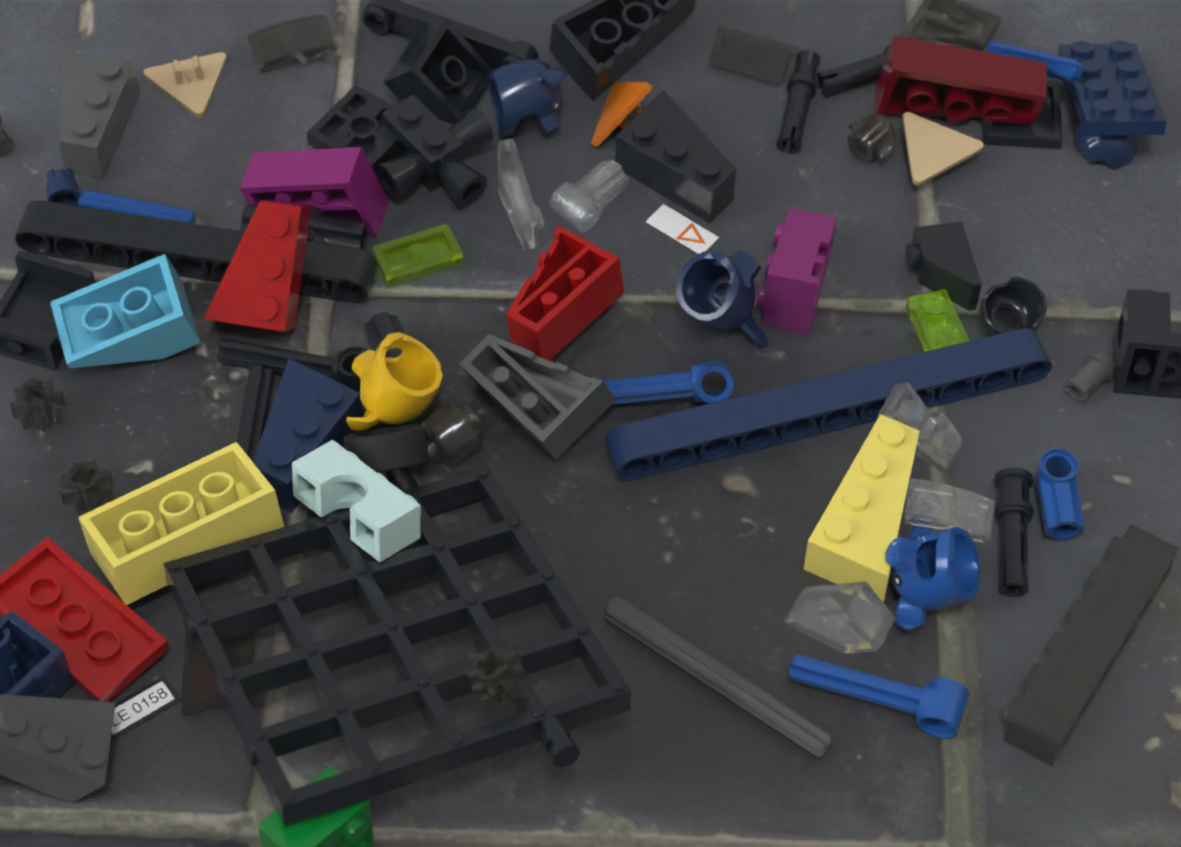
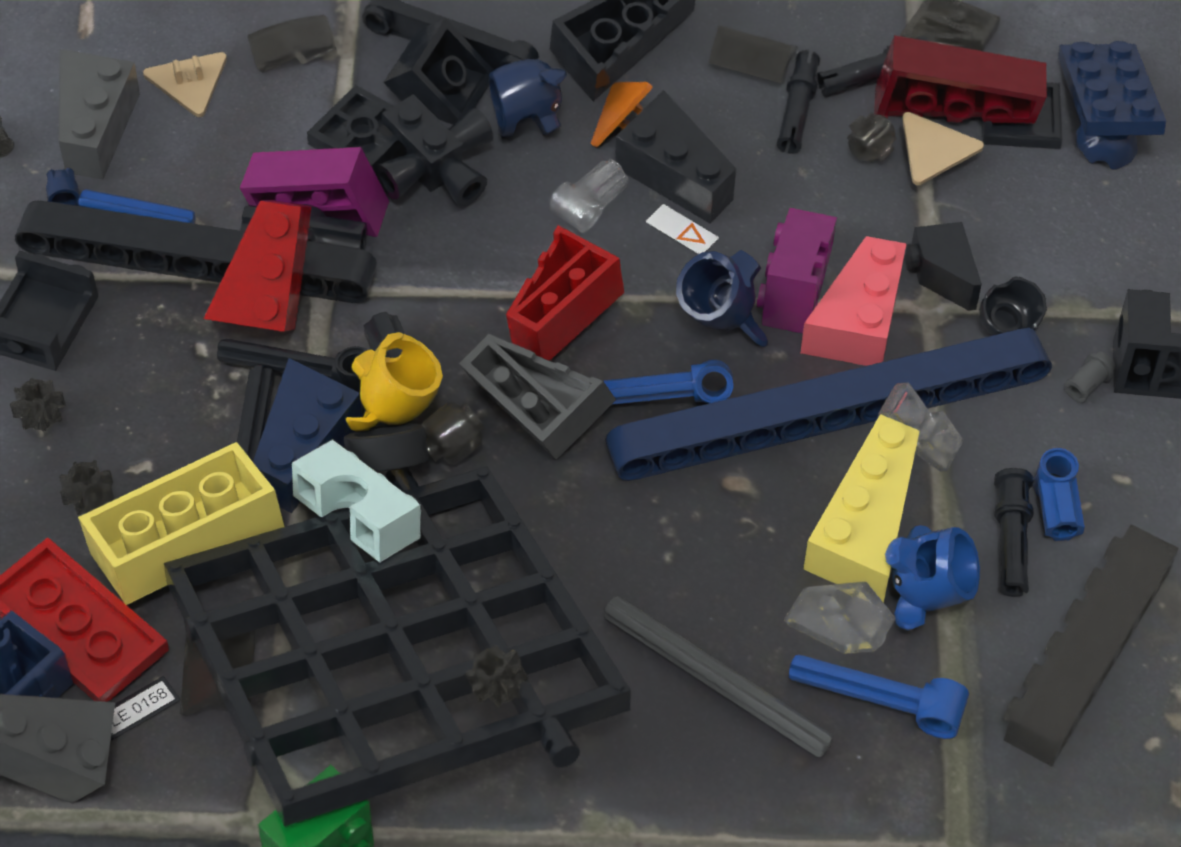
(126, 317): medium azure slope -> none
(417, 254): clear neon green plate -> none
(517, 196): clear wing -> none
(858, 307): none -> coral wedge
(935, 320): clear neon green plate -> none
(948, 506): clear slope -> none
(1057, 66): blue axle -> none

